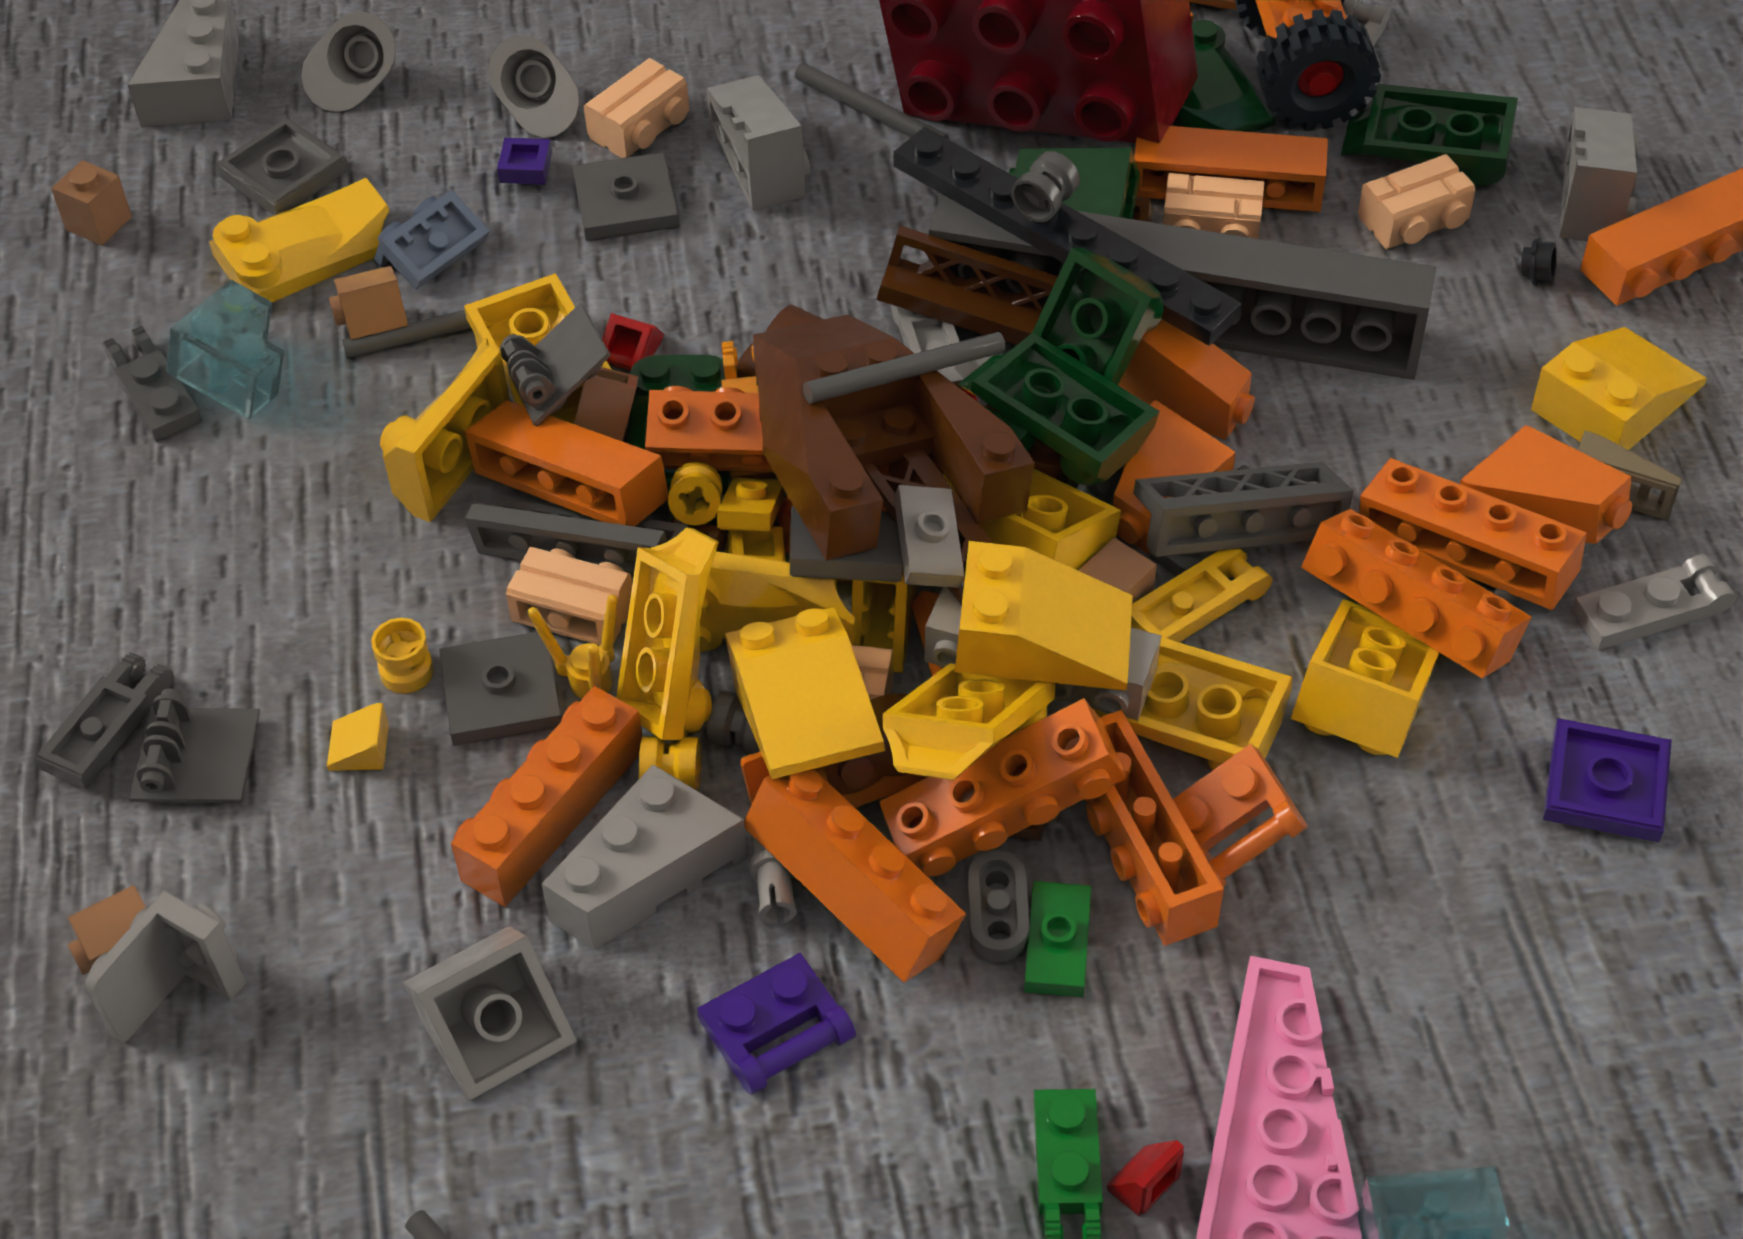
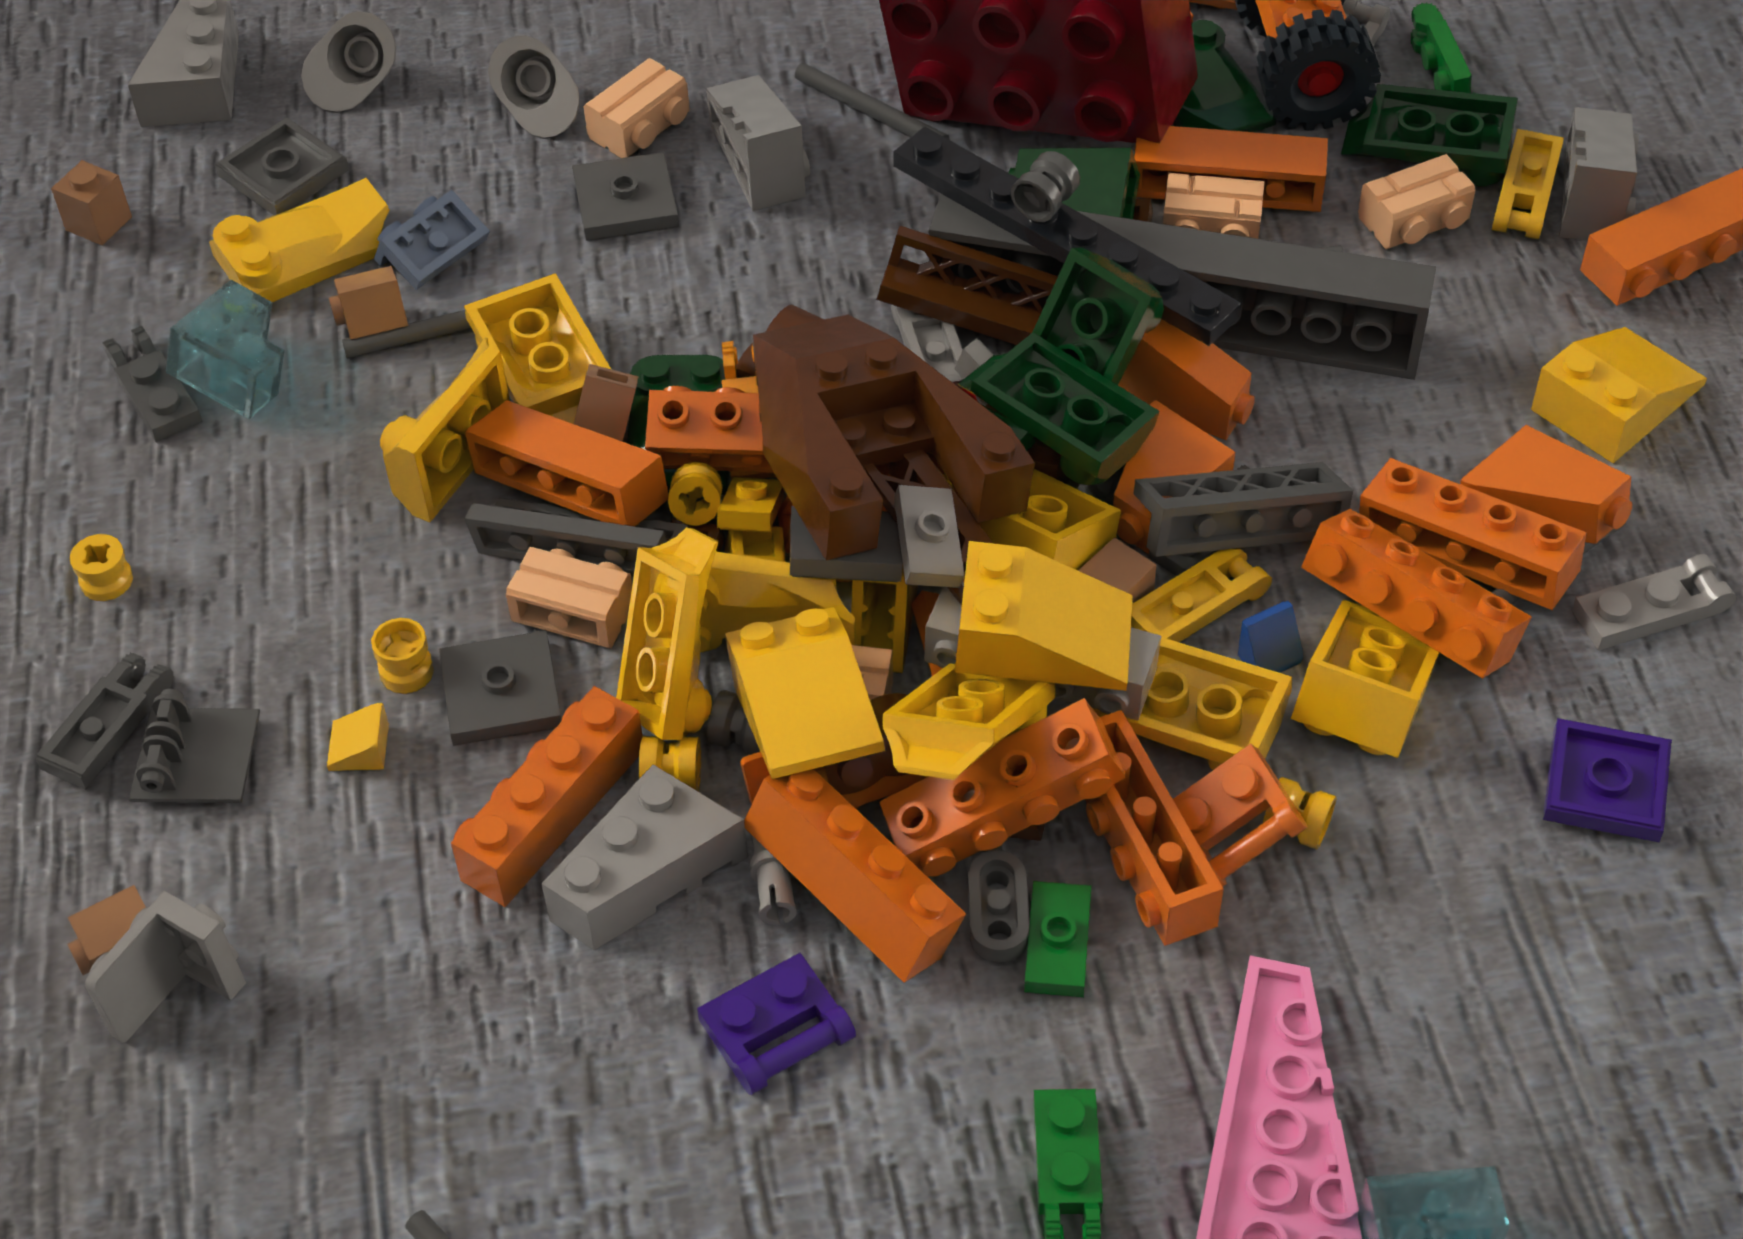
(101, 567): none -> yellow wheel
(490, 1011): light grey slope -> none
(524, 161): dark purple plate -> none
(556, 364): dark grey hinge -> none
(587, 663): yellow plant -> none
(630, 341): red slope -> none
(903, 367): dark grey bar -> none
(1148, 1175): red slope -> none
(1271, 639): none -> blue slope
(1314, 808): none -> yellow wheel
(1439, 49): none -> green hinge
(1528, 183): none -> yellow plate
(1539, 261): black plate -> none
(1641, 472): dark tan slope -> none

